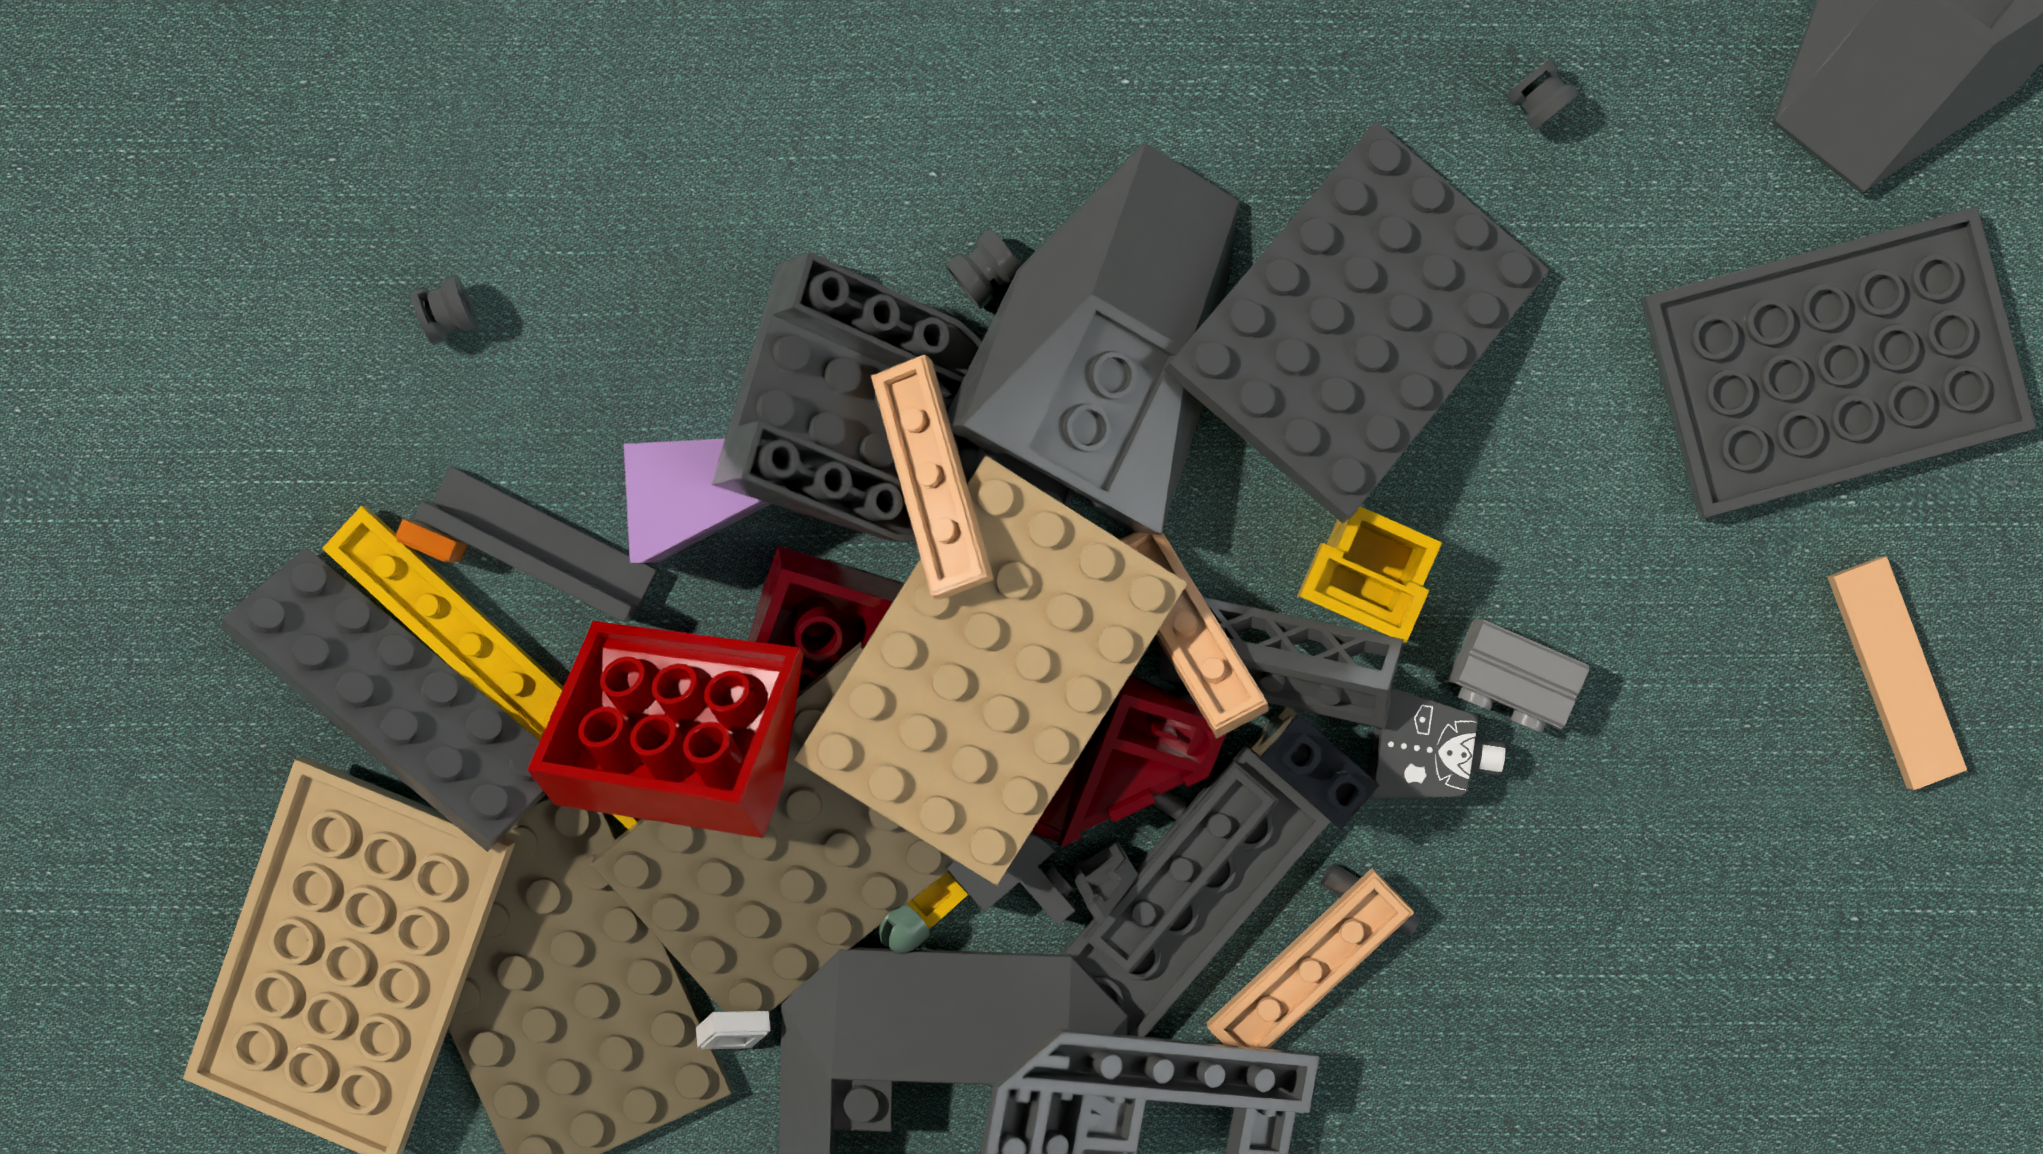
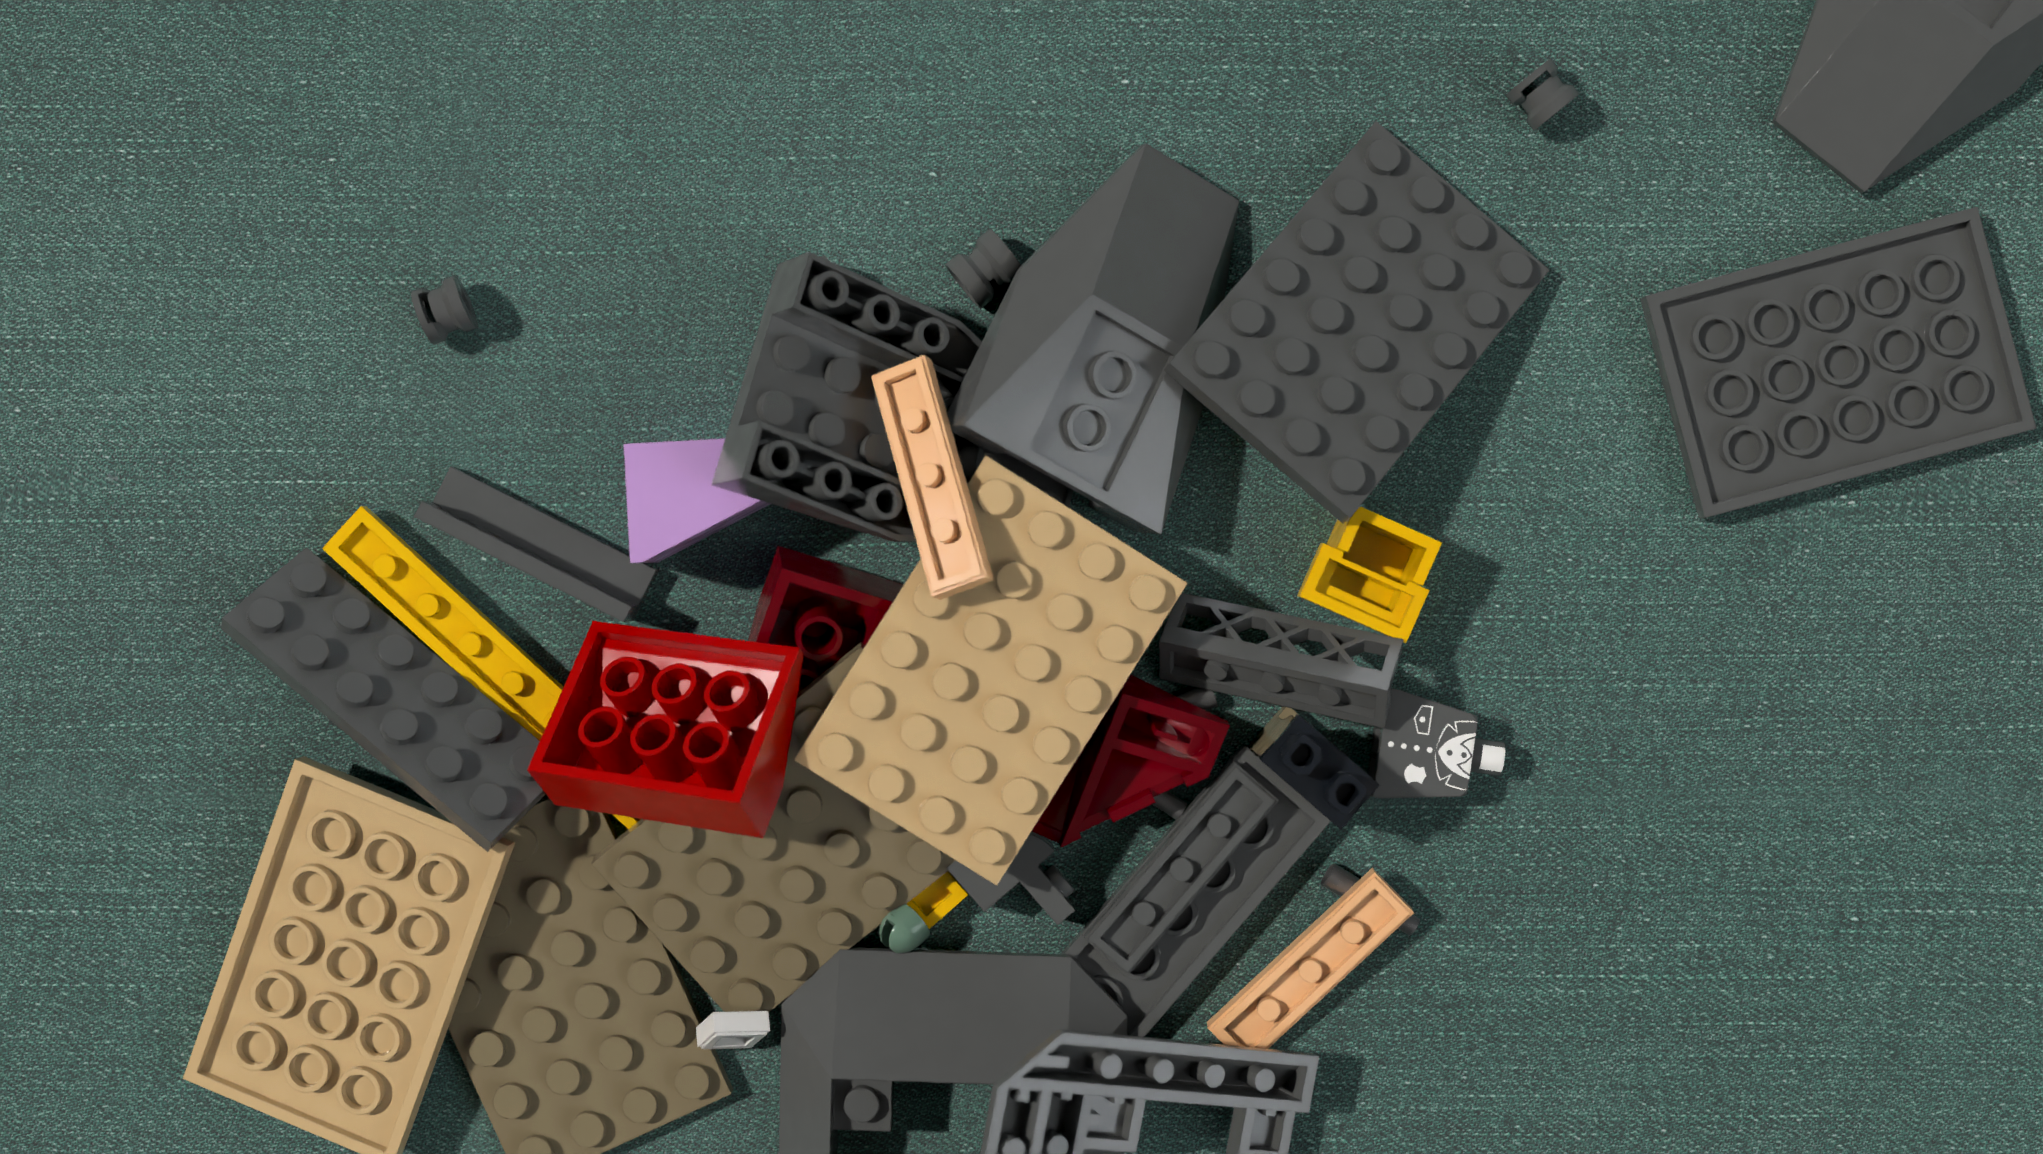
(430, 541): orange tile -> none
(1103, 878): dark grey tile -> none
(1201, 648): light nougat tile -> none
(1518, 675): light grey brick -> none
(1897, 673): light nougat tile -> none

